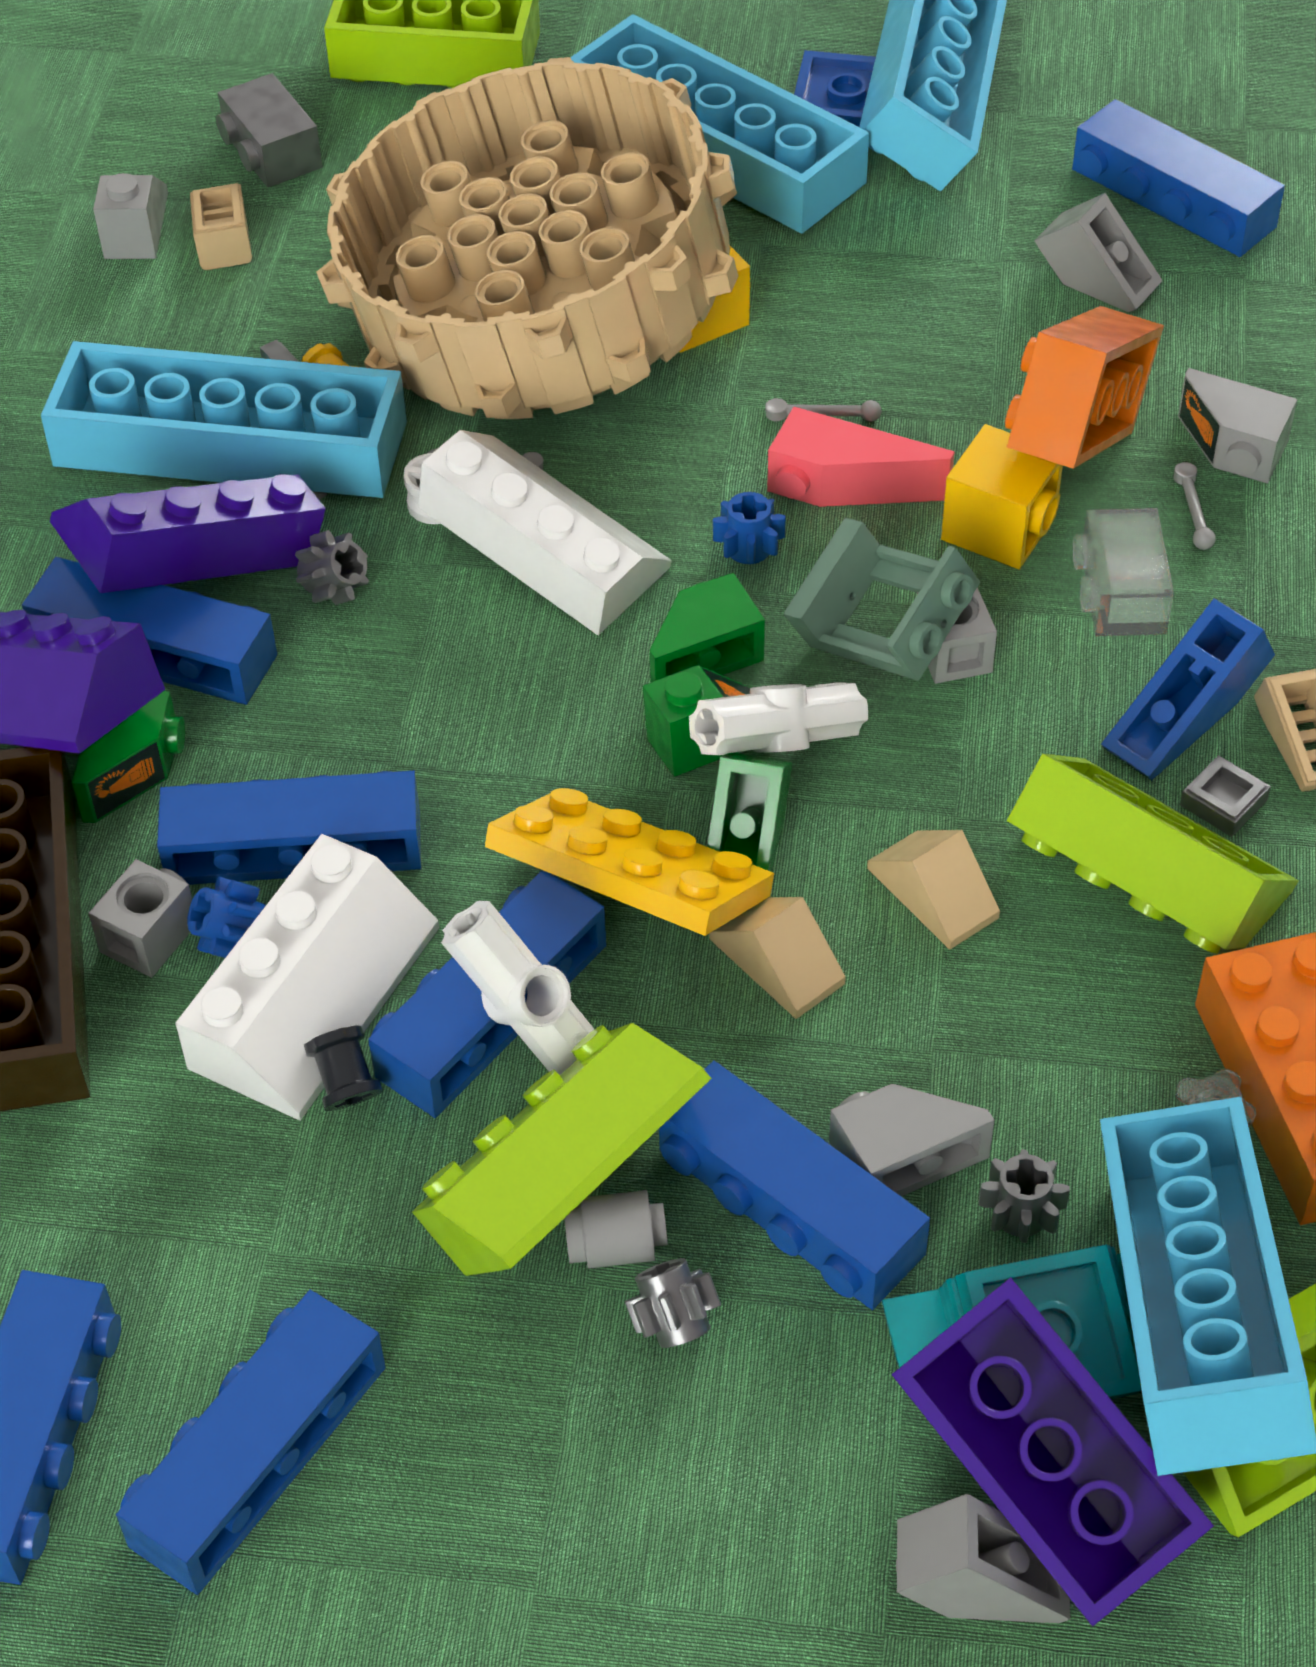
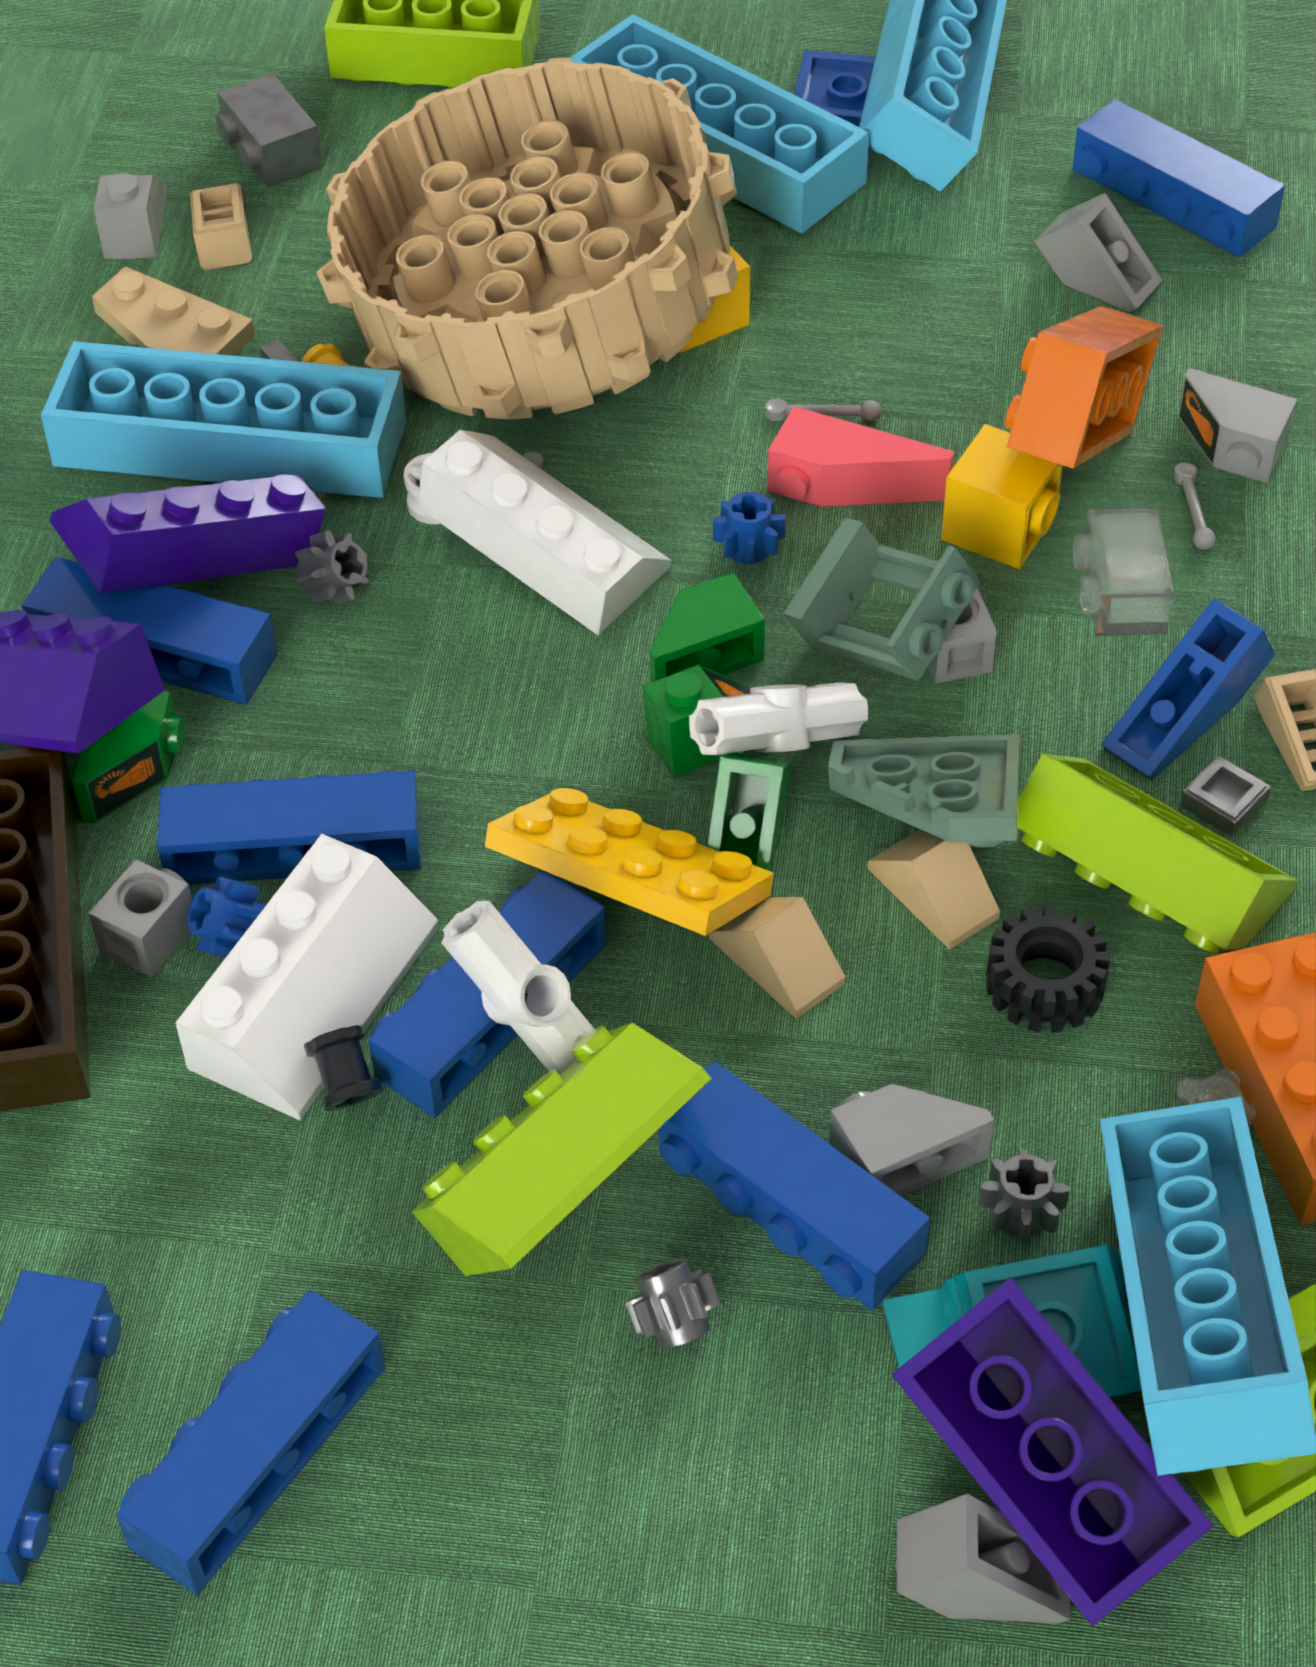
(168, 317): none -> tan wing
(615, 1230): light grey brick -> none
(938, 784): none -> sand green plate
(1052, 939): none -> black tyre

